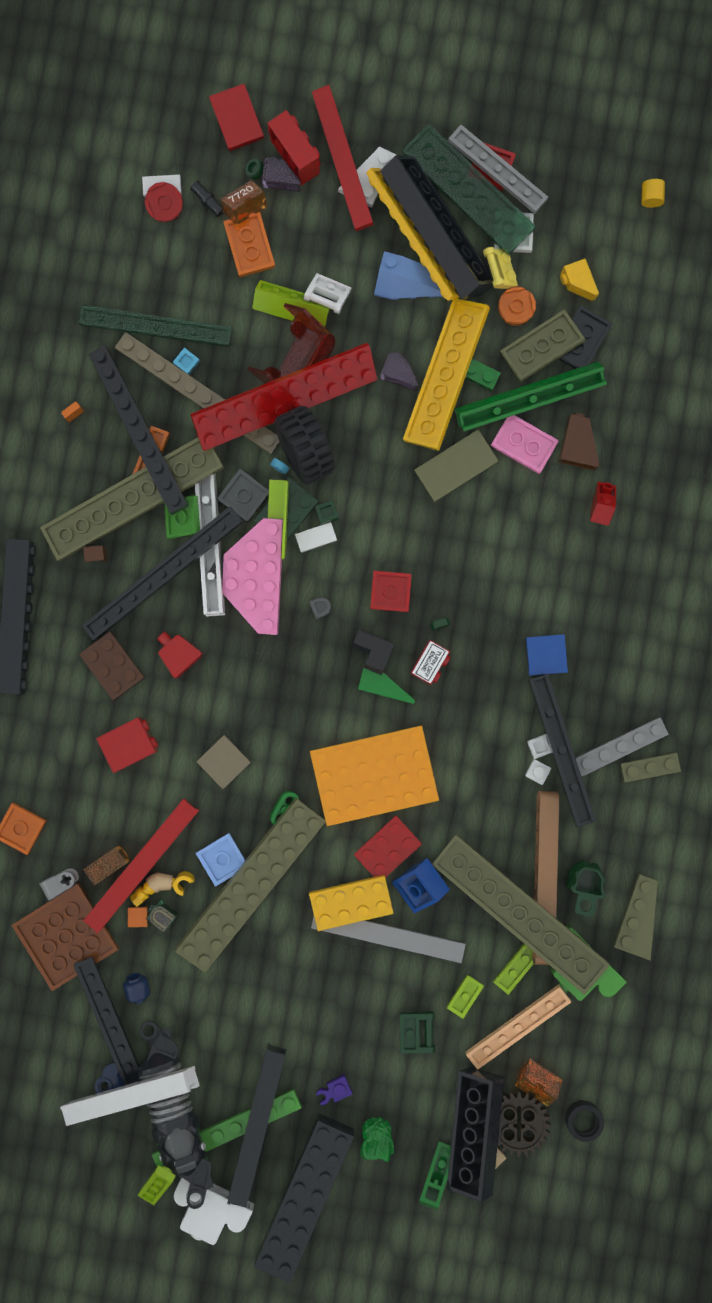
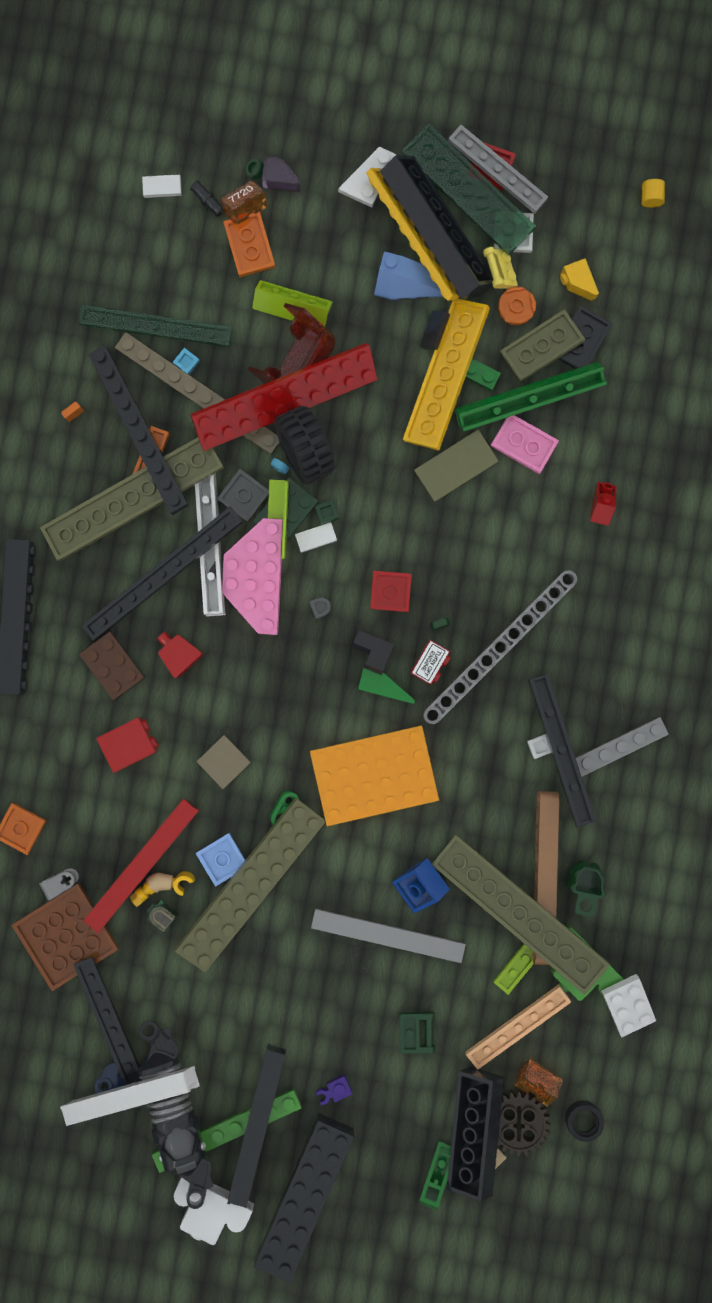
(95, 553): reddish brown slope -> none
(107, 865): clear orange brick -> none
(136, 988): dark blue head -> none
(137, 916): orange tile -> none
(156, 1184): lime plate -> none
(163, 202): red tile -> none
(184, 522): bright green tile -> none
(236, 117): red tile -> none
(294, 146): red brick -> none
(330, 289): white plate -> none
(342, 158): red tile -> none
(351, 902): yellow piece -> none
(377, 1139): green hair -> none
(387, 848): red plate -> none
(399, 371): clear purple slope -> none
(434, 330): none -> black tile
(465, 996): lime plate -> none
(508, 643): none -> light grey beam
(537, 771): white plate -> none
(546, 654): blue tile -> none
(578, 443): reddish brown slope -> none
(628, 1005): none -> white plate
(637, 923): olive wing -> none
(650, 767): olive plate -> none

